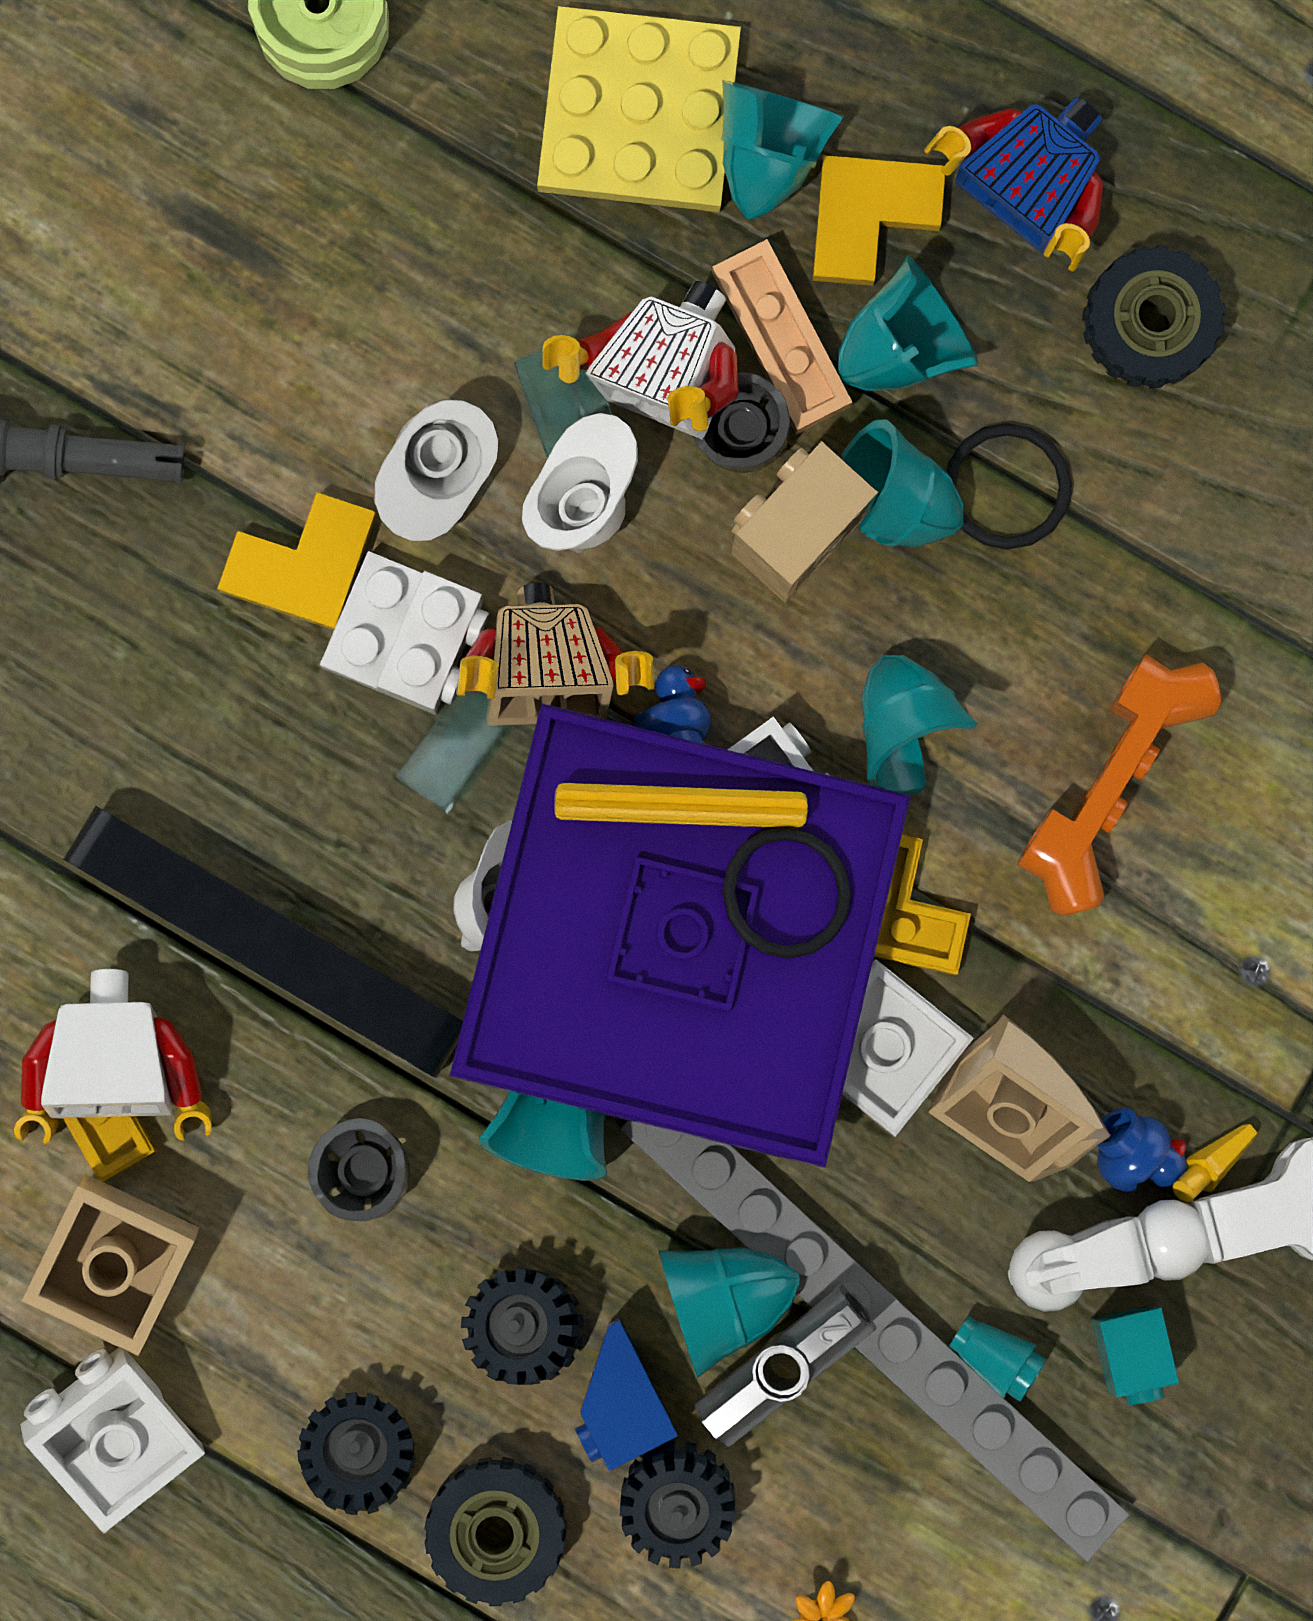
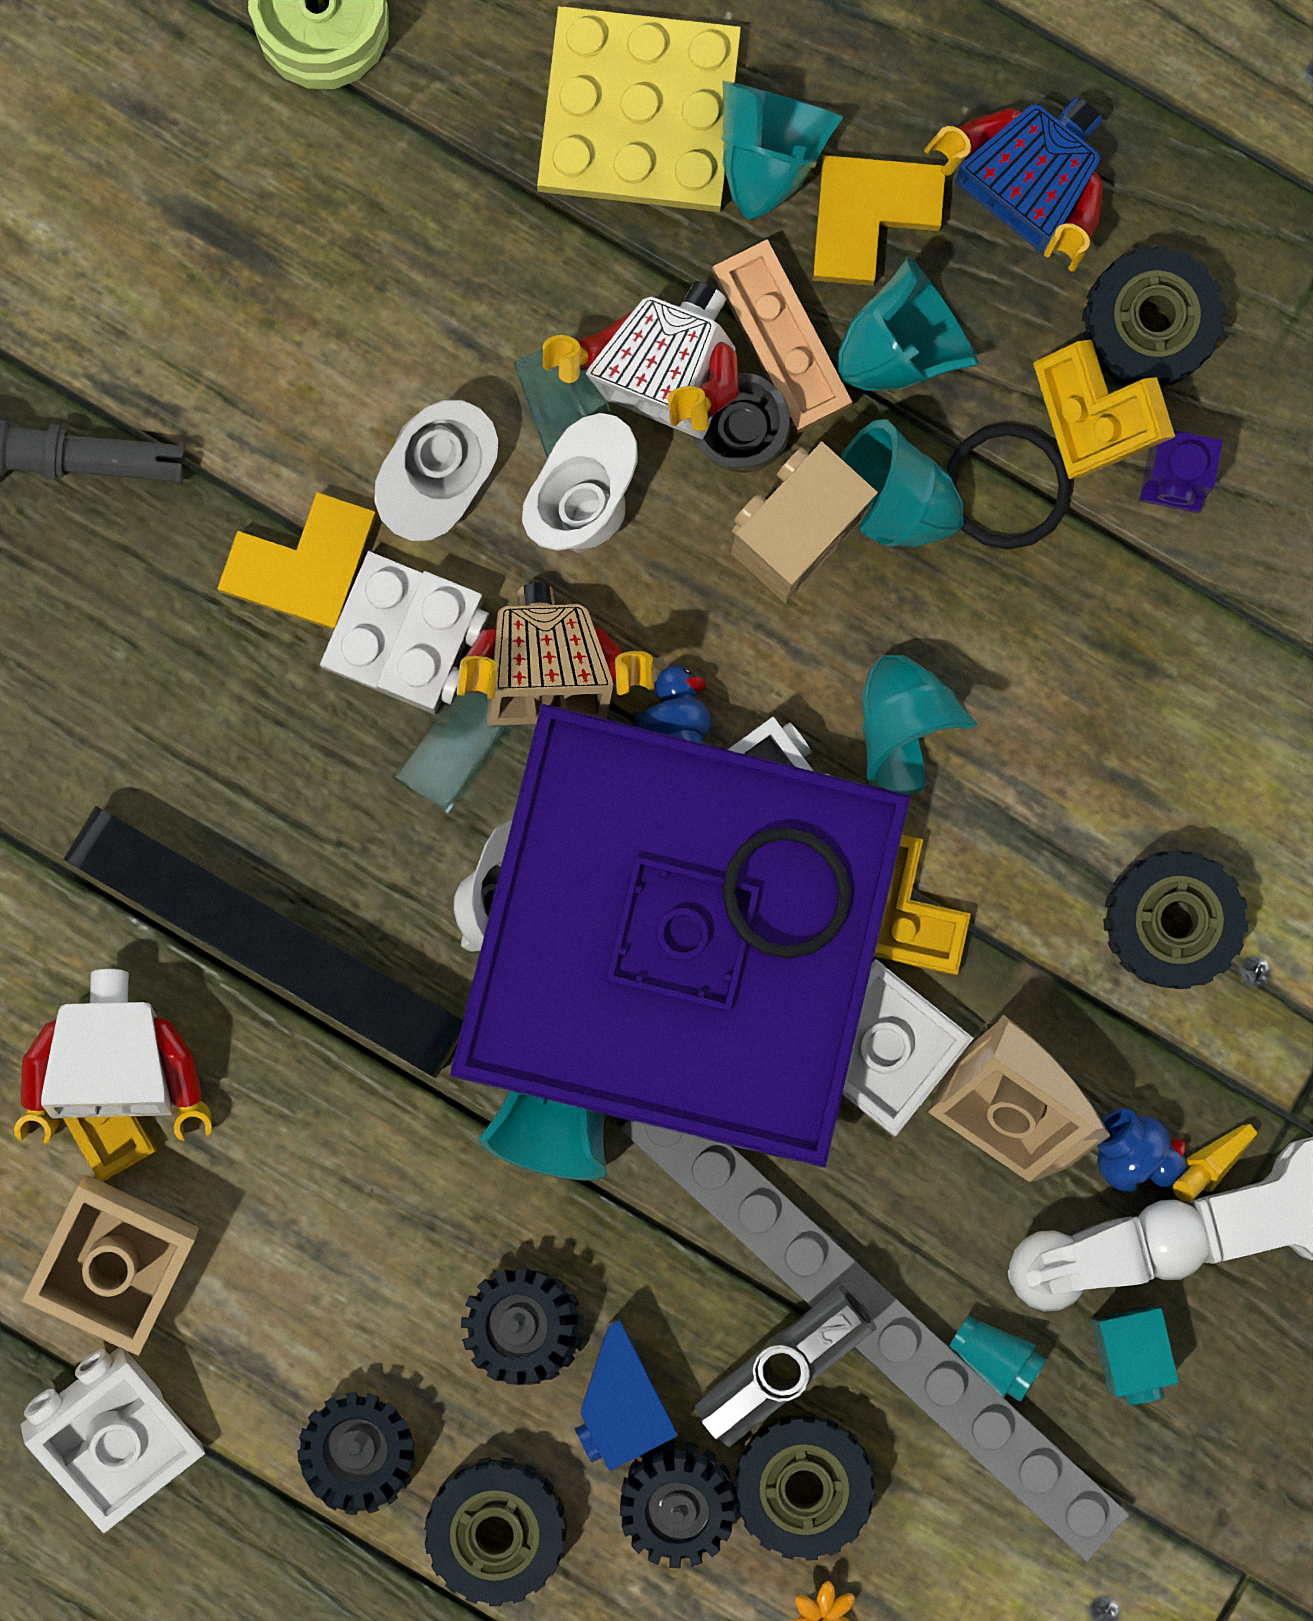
(362, 1170): dark grey helmet -> none
(680, 805): yellow axle -> none
(726, 1299): teal helmet -> none
(795, 1526): none -> black wheel
(1091, 424): none -> yellow tile
(1149, 700): orange plate -> none
(1181, 471): none -> dark purple brick
(1214, 925): none -> black wheel

